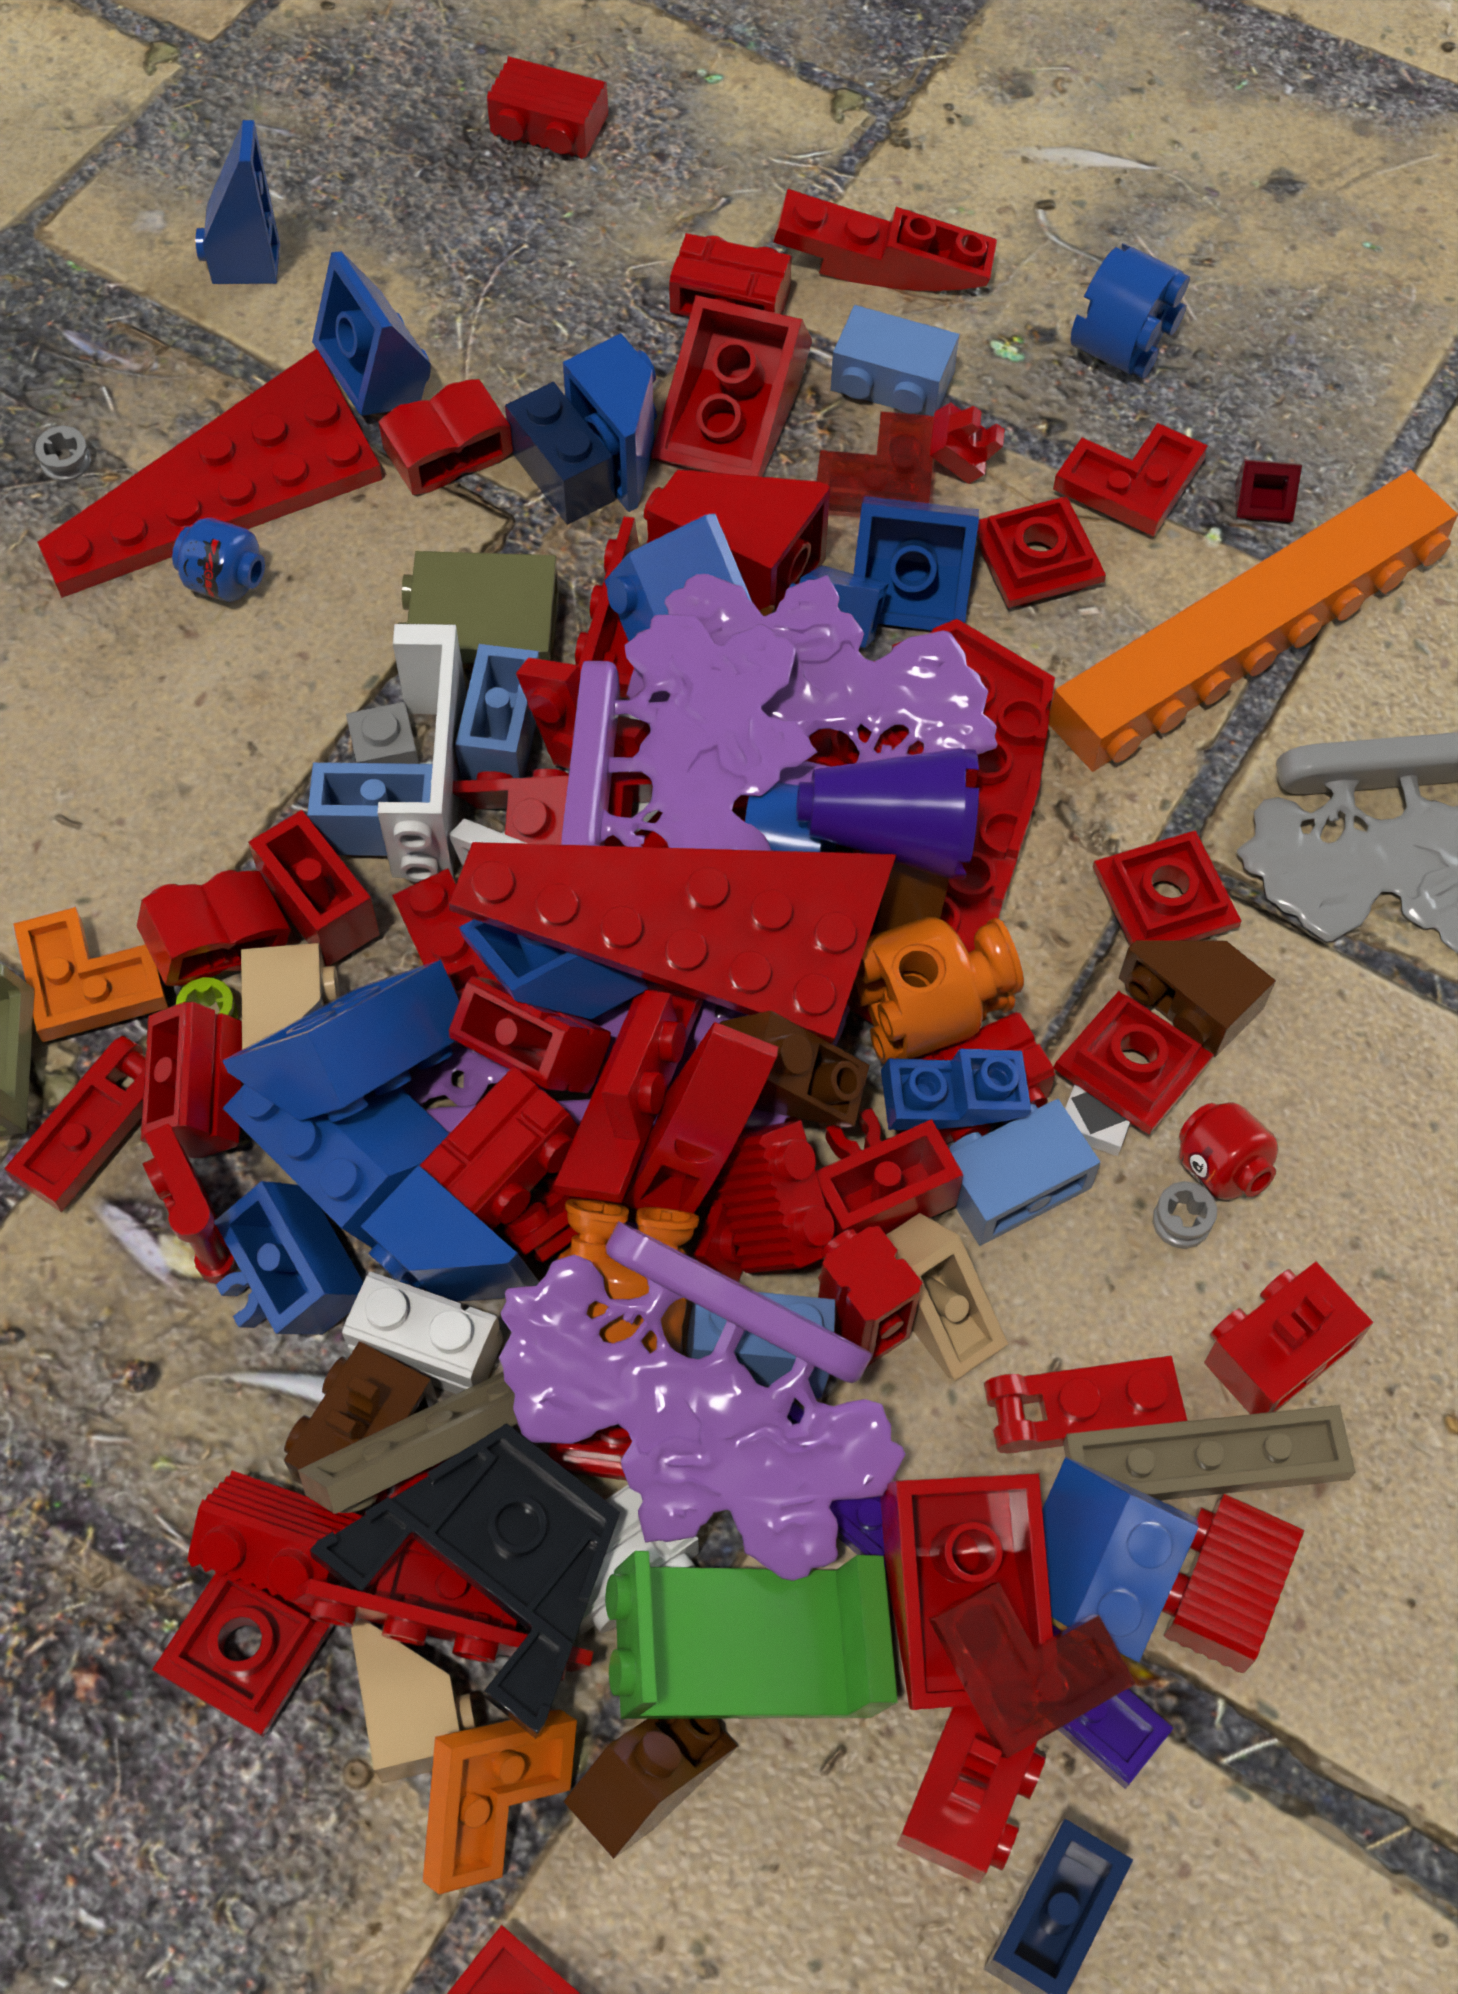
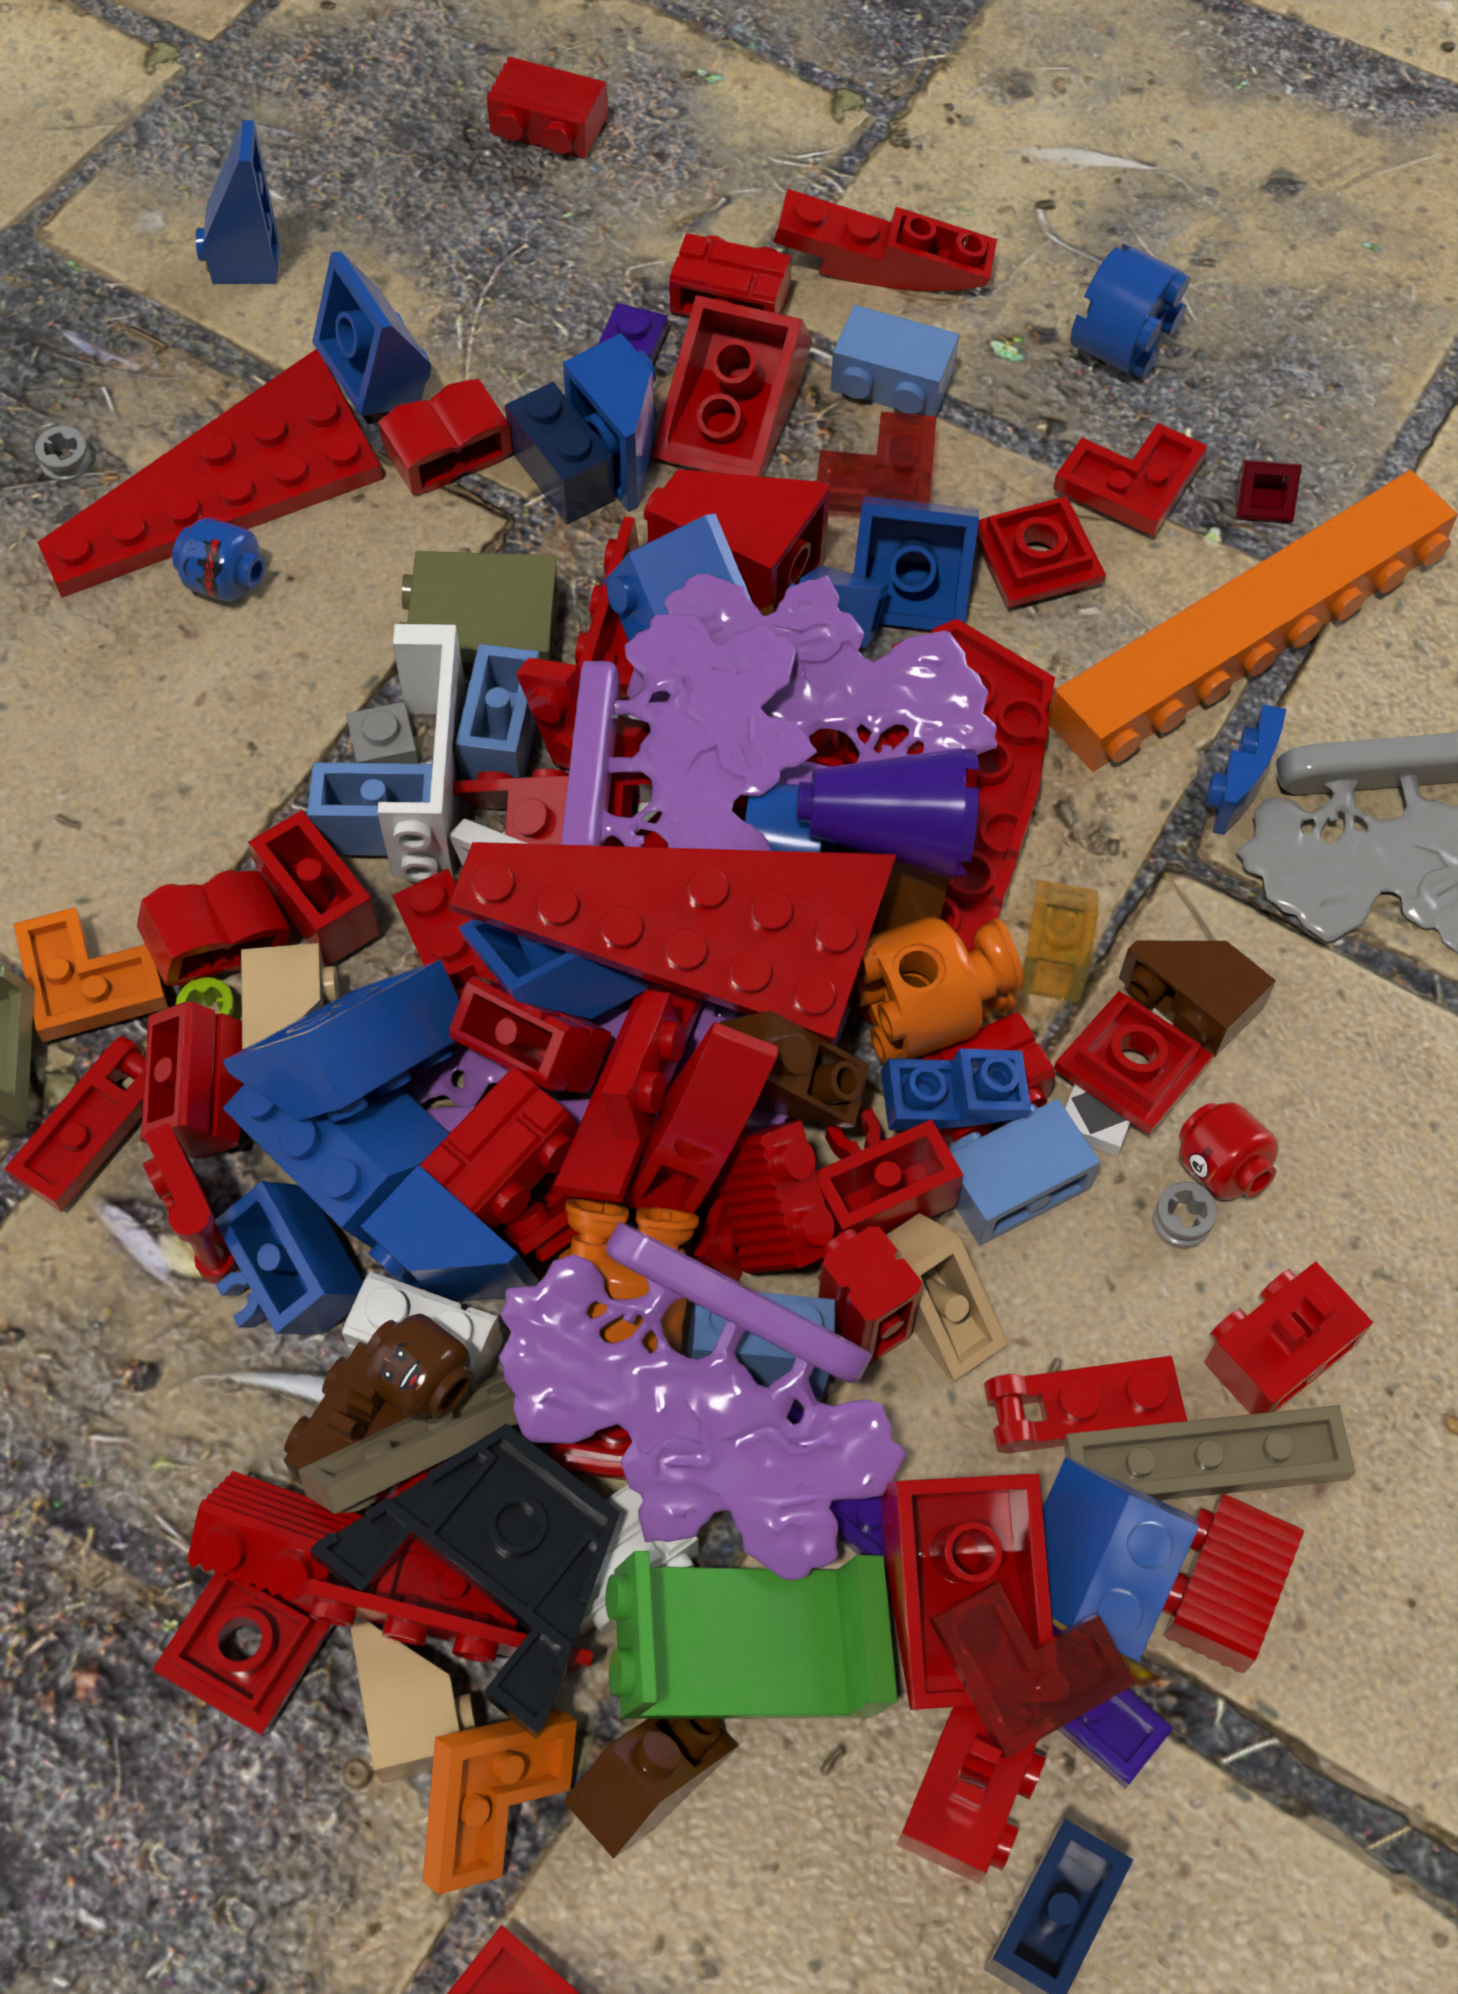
(418, 1367): none -> reddish brown head
(640, 327): none -> dark purple plate
(962, 442): red tile -> none
(1059, 940): none -> clear yellow slope
(1145, 913): red piece -> none
(1245, 769): none -> blue slope

